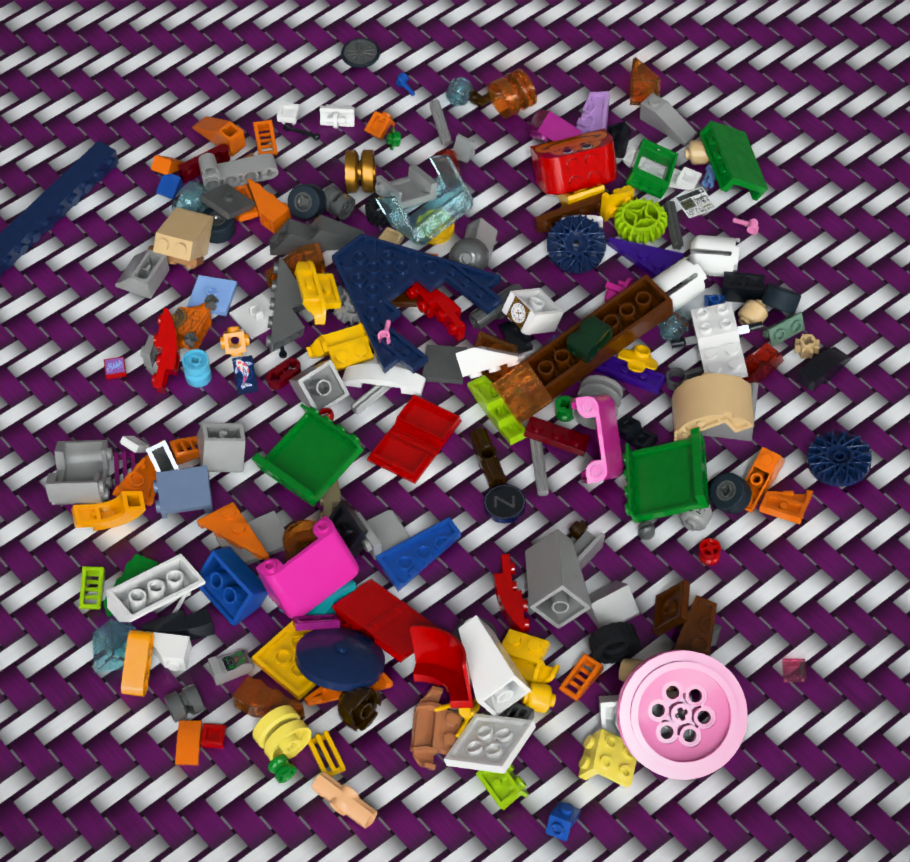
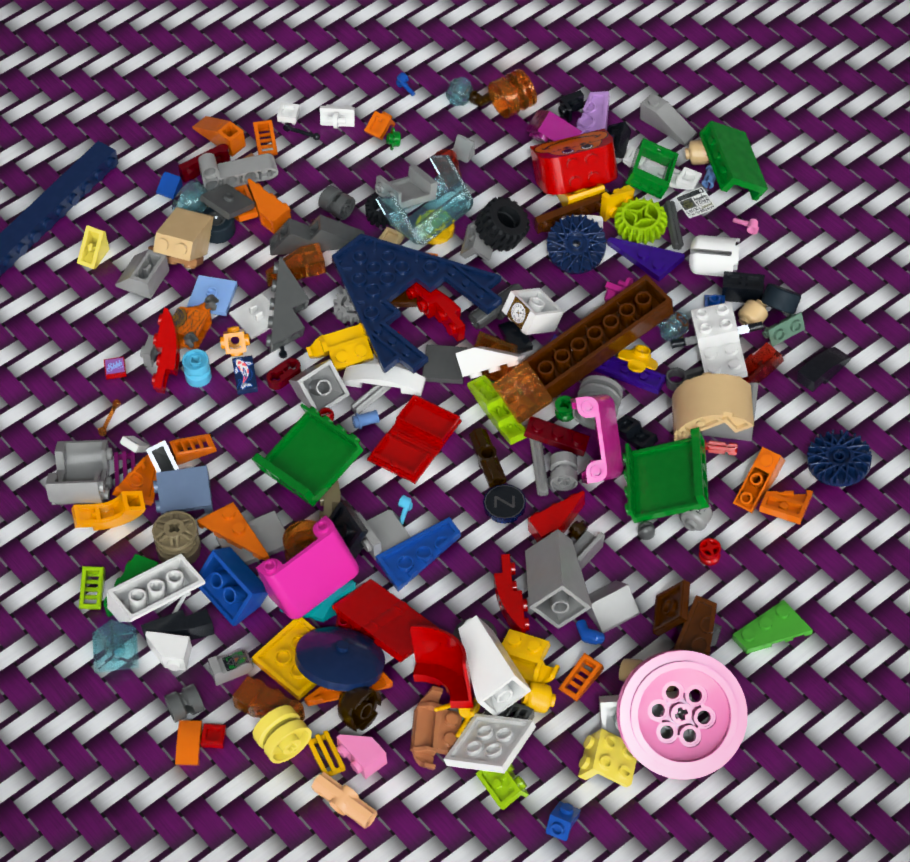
(93, 247): none -> light yellow slope
(102, 430): none -> clear orange hinge
(137, 663): light orange beam -> none
(165, 164): orange slope -> none
(175, 535): none -> dark tan wheel
(221, 446): light grey slope -> none
(282, 768): green wheel -> none
(300, 198): black wheel -> none
(316, 622): magenta tile -> none
(317, 290): yellow plate -> none
(359, 171): pearl gold wheel -> none
(360, 53): dark grey wheel -> none
(362, 752): none -> bright pink slope
(365, 419): none -> medium blue pin
(385, 333): bright pink hand -> none
(405, 503): none -> medium azure hand
(440, 122): light grey axle -> none
(470, 252): dark grey cylinder -> none
(502, 224): none -> black tyre
(556, 517): none -> red slope
(563, 471): none -> light grey wheel
(571, 103): none -> black bracket
(589, 338): clear green brick -> none
(589, 635): none -> blue arm
(614, 642): black tyre -> none
(642, 82): clear orange slope -> none
(692, 282): white cylinder -> none
(721, 447): none -> axle
(730, 493): black wheel -> none
(771, 627): none -> bright green wing
(794, 670): clear pink tile -> none
(807, 346): tan gear -> none

